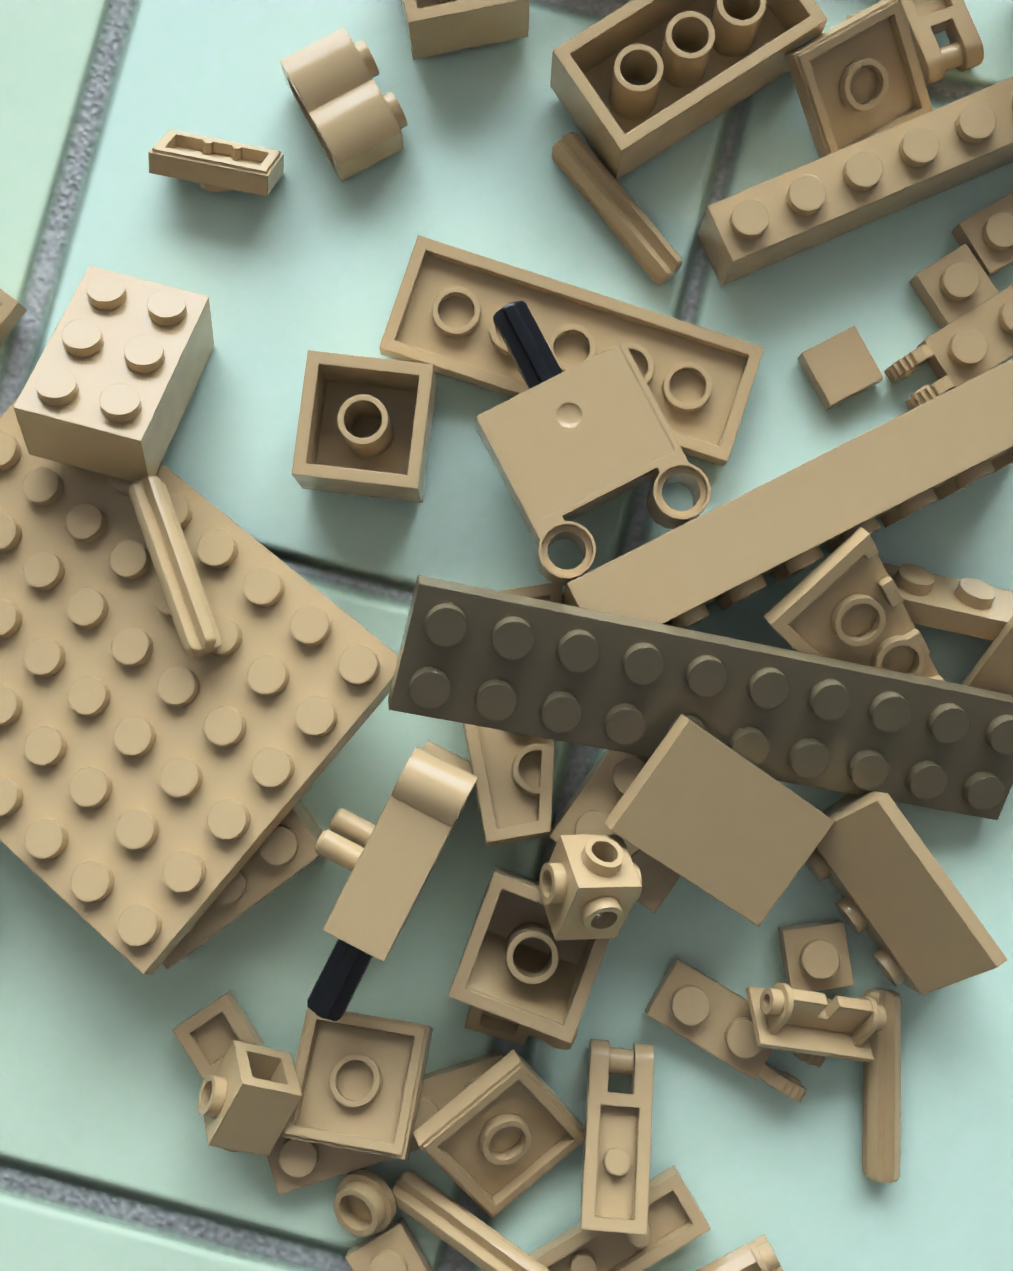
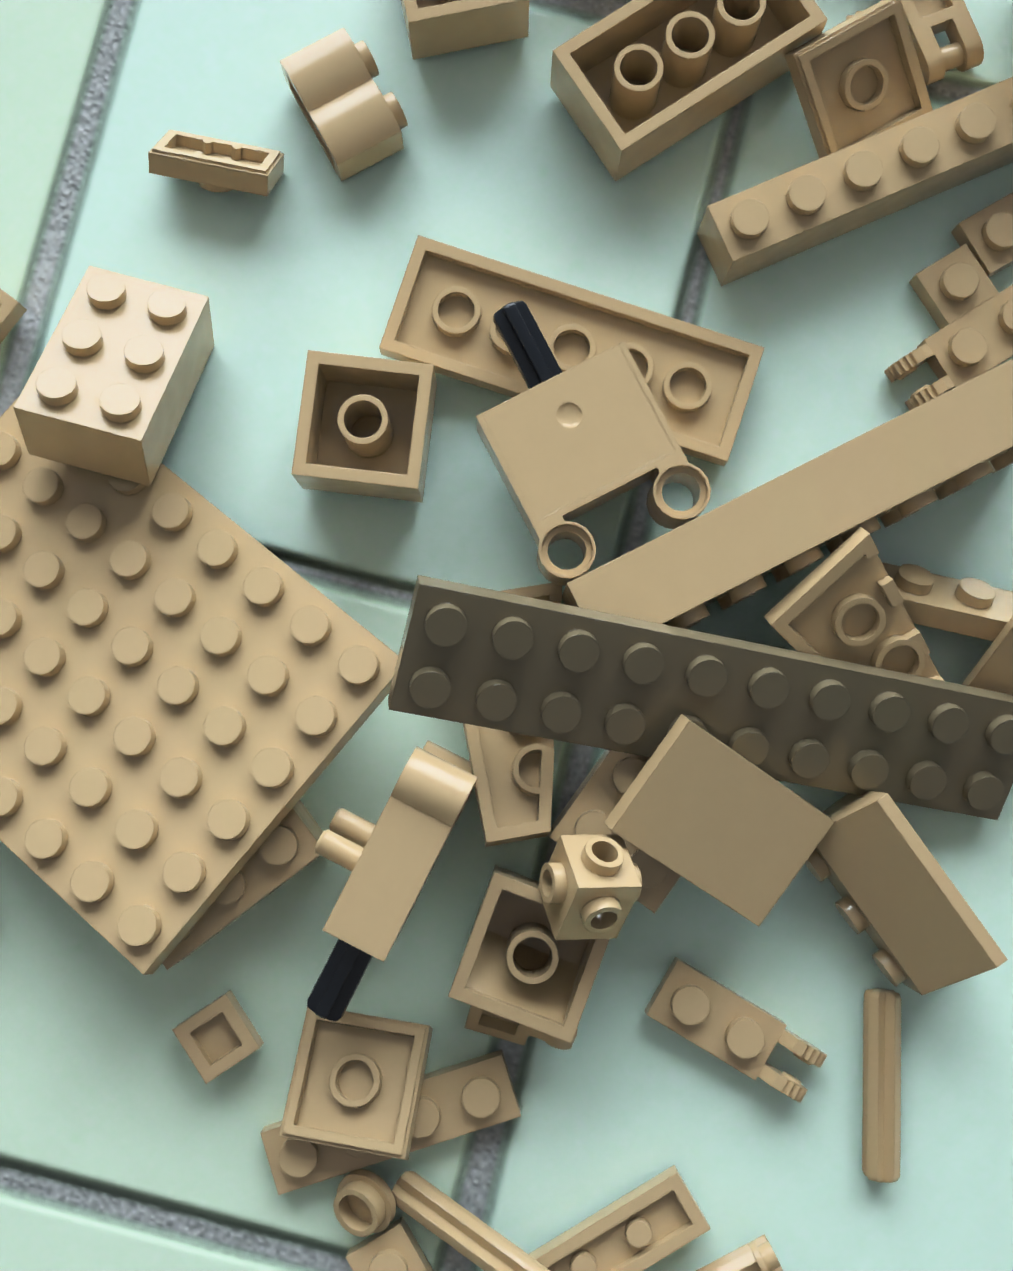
(174, 566): tan axle -> none
(249, 1098): tan brick -> none
(501, 1134): tan tile -> none
(616, 208): tan axle -> none
(617, 1140): tan plate -> none
(814, 1024): tan hinge -> none
(816, 955): tan plate -> none
(840, 368): tan tile -> none

